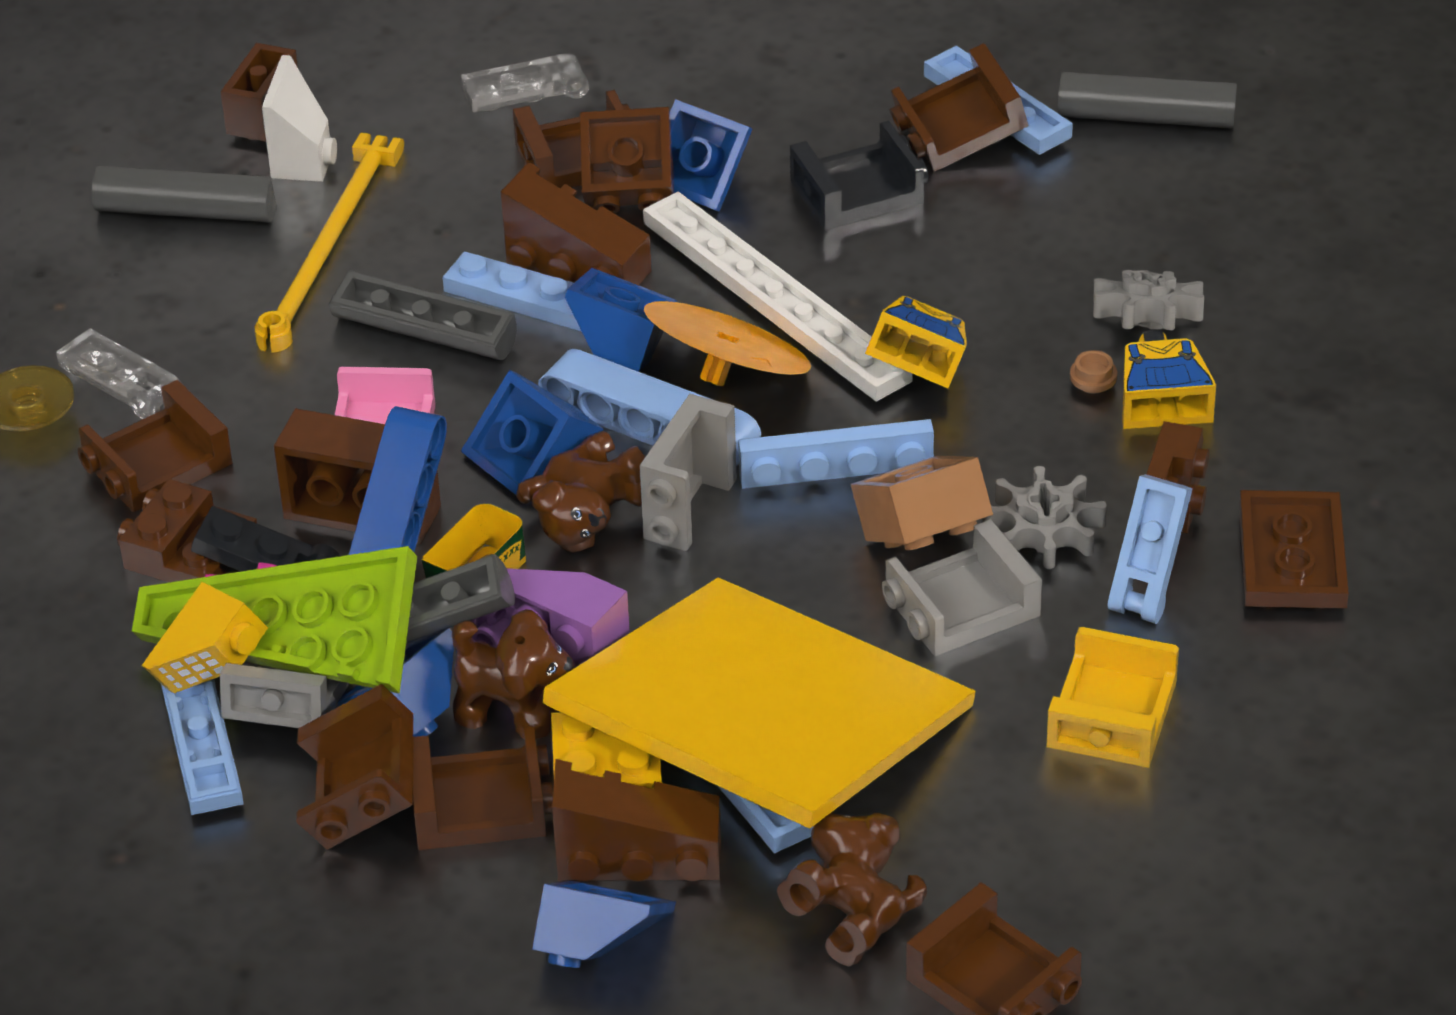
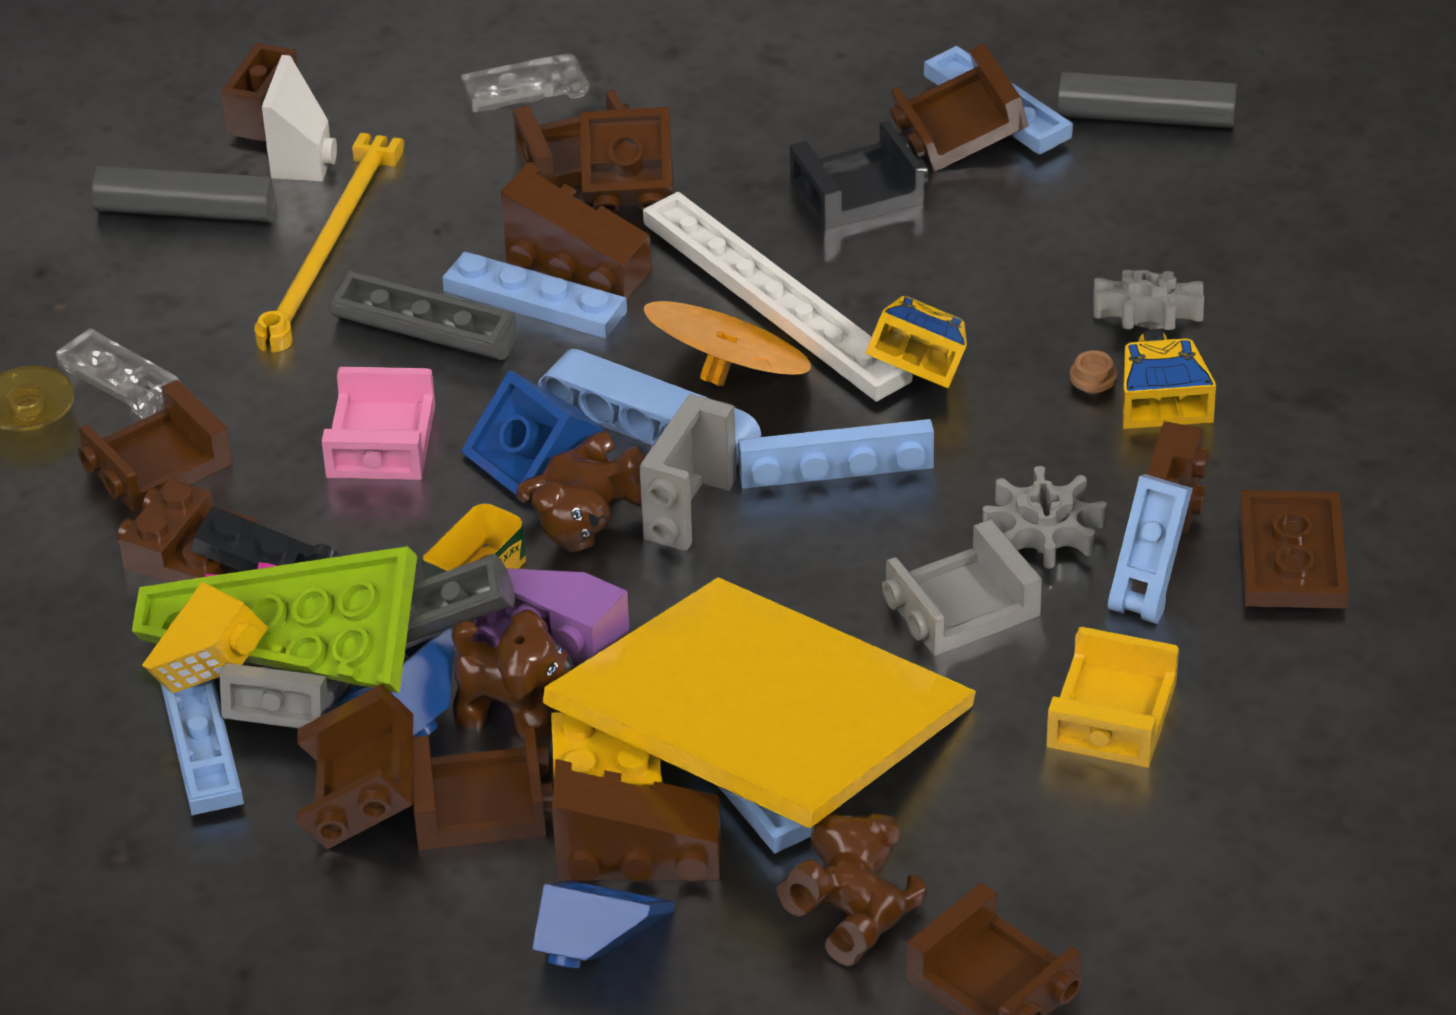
(327, 469): reddish brown brick -> none
(400, 481): blue beam -> none
(614, 318): blue slope -> none
(705, 153): blue slope -> none
(922, 501): medium nougat brick -> none

